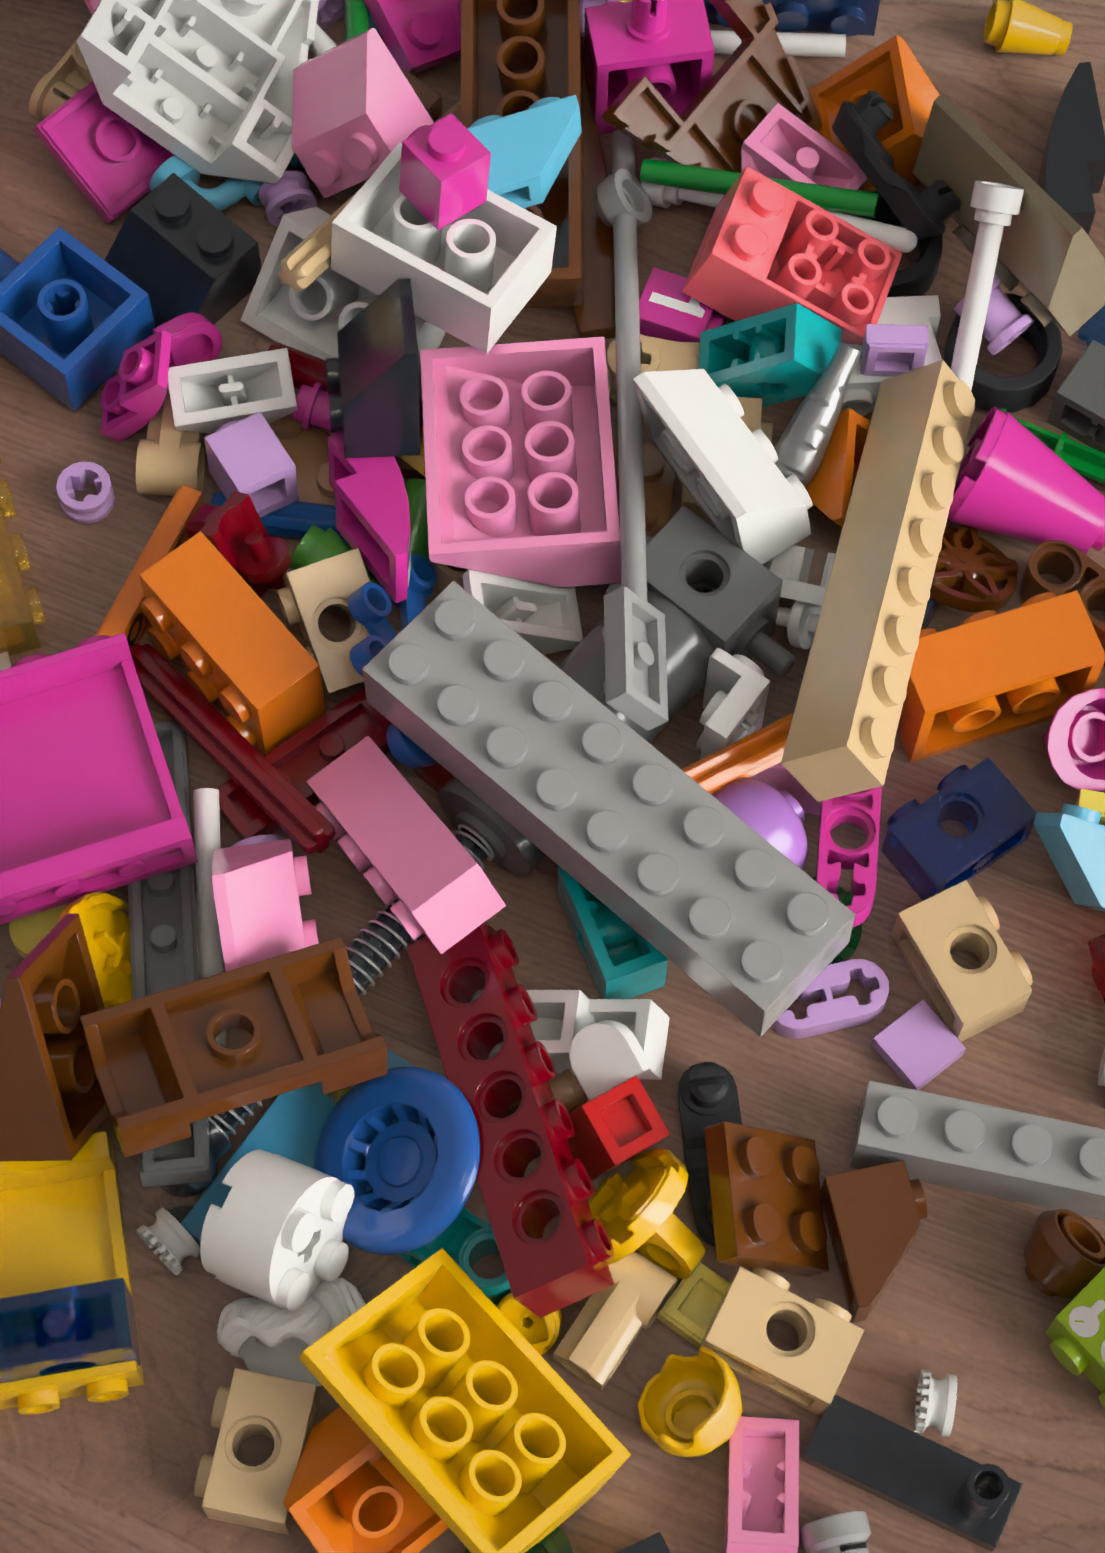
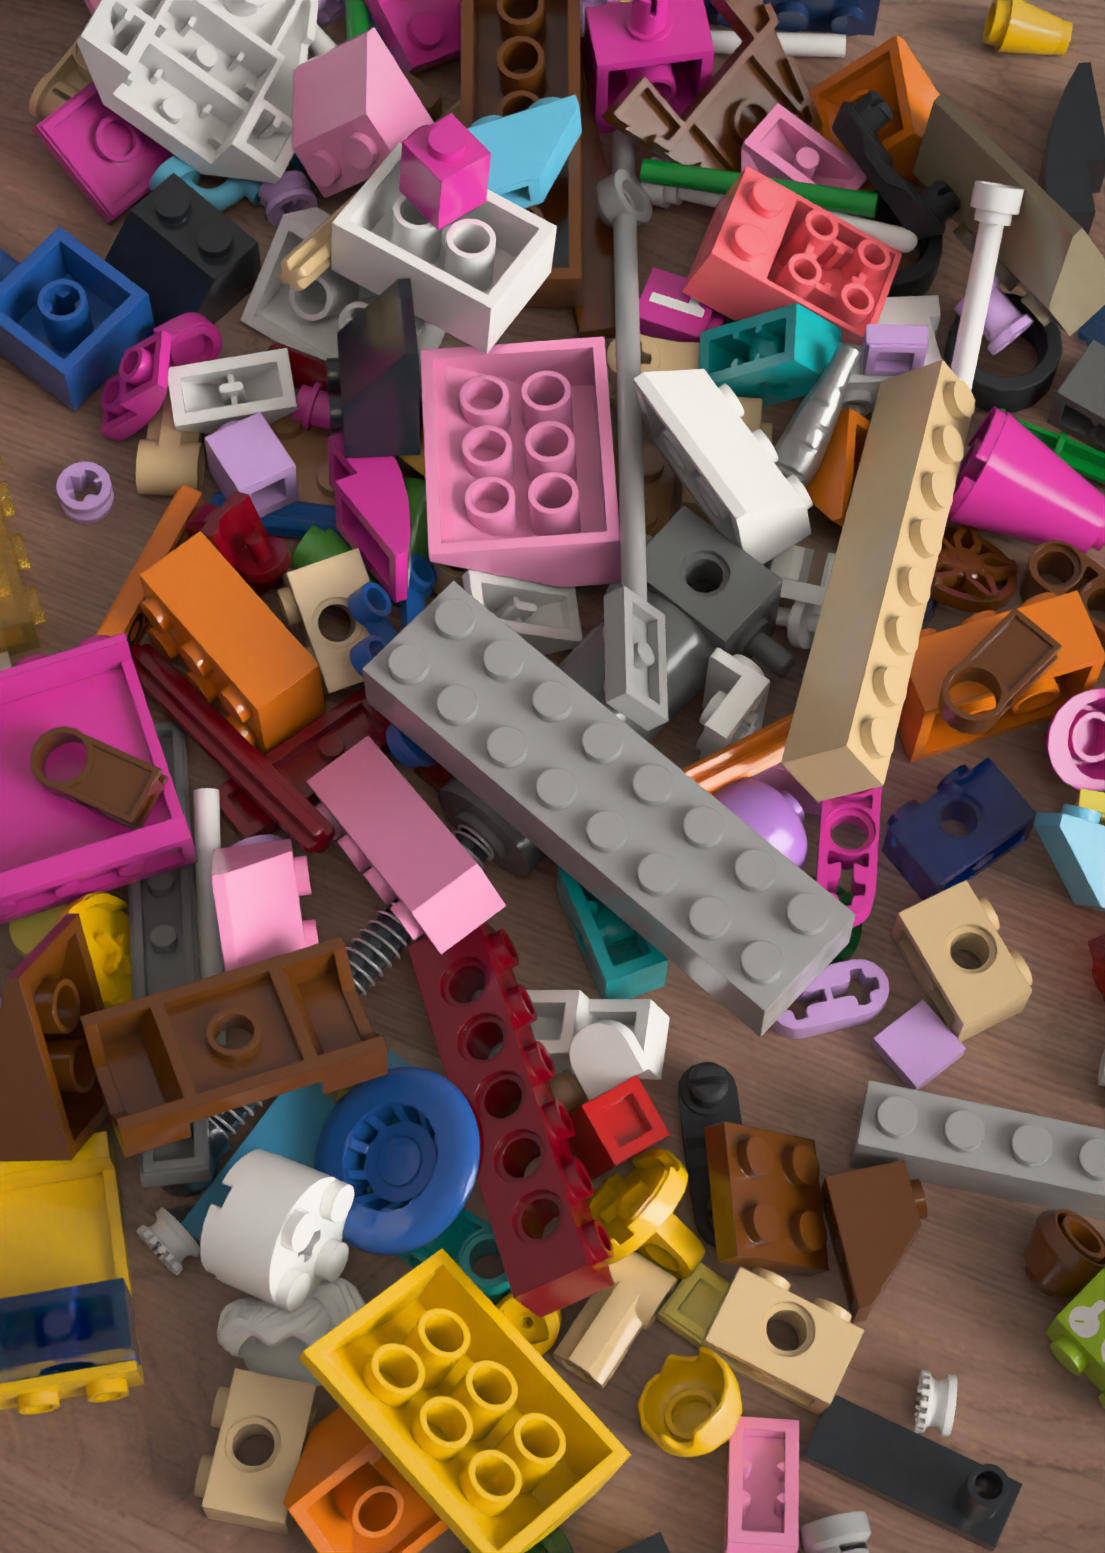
(110, 781): none -> reddish brown piece
(1006, 663): none -> reddish brown piece

